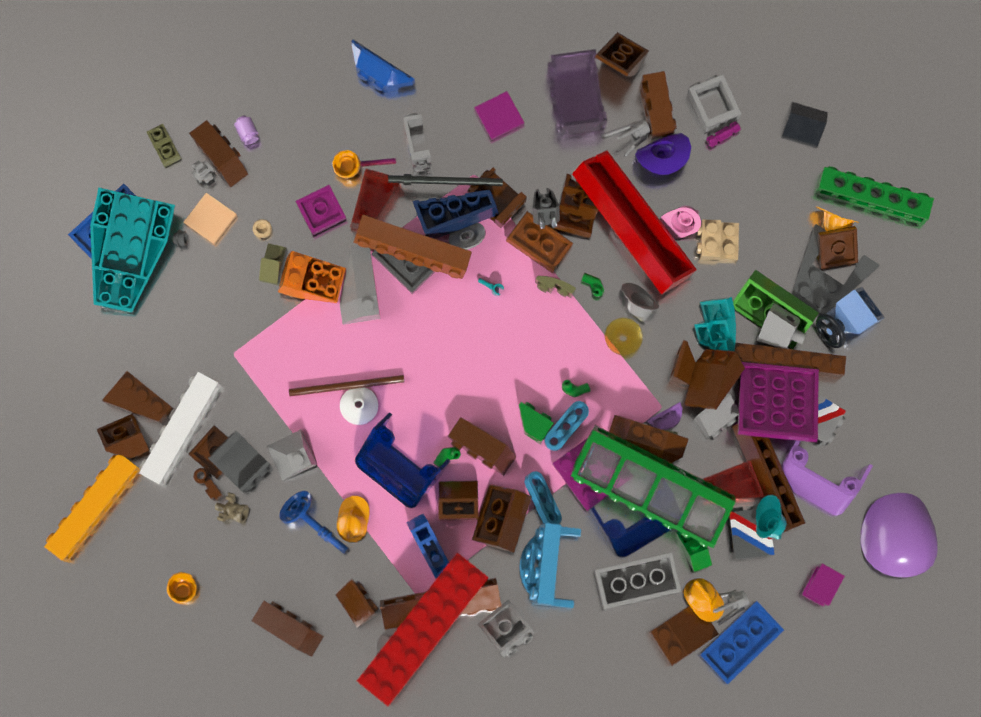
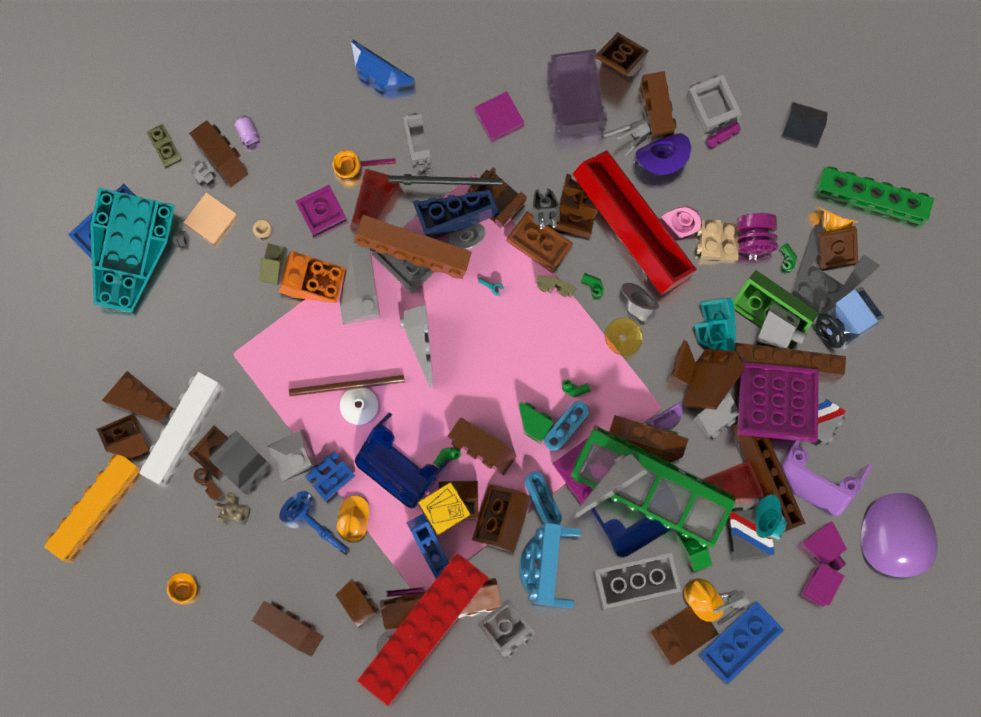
(332, 481): none -> blue plate
(405, 591): none -> magenta piece
(416, 328): none -> light grey wedge
(444, 508): none -> yellow tile
(618, 476): none -> light grey wedge
(757, 233): none -> magenta wheel
(790, 257): none -> green arm
(826, 546): none -> magenta torso

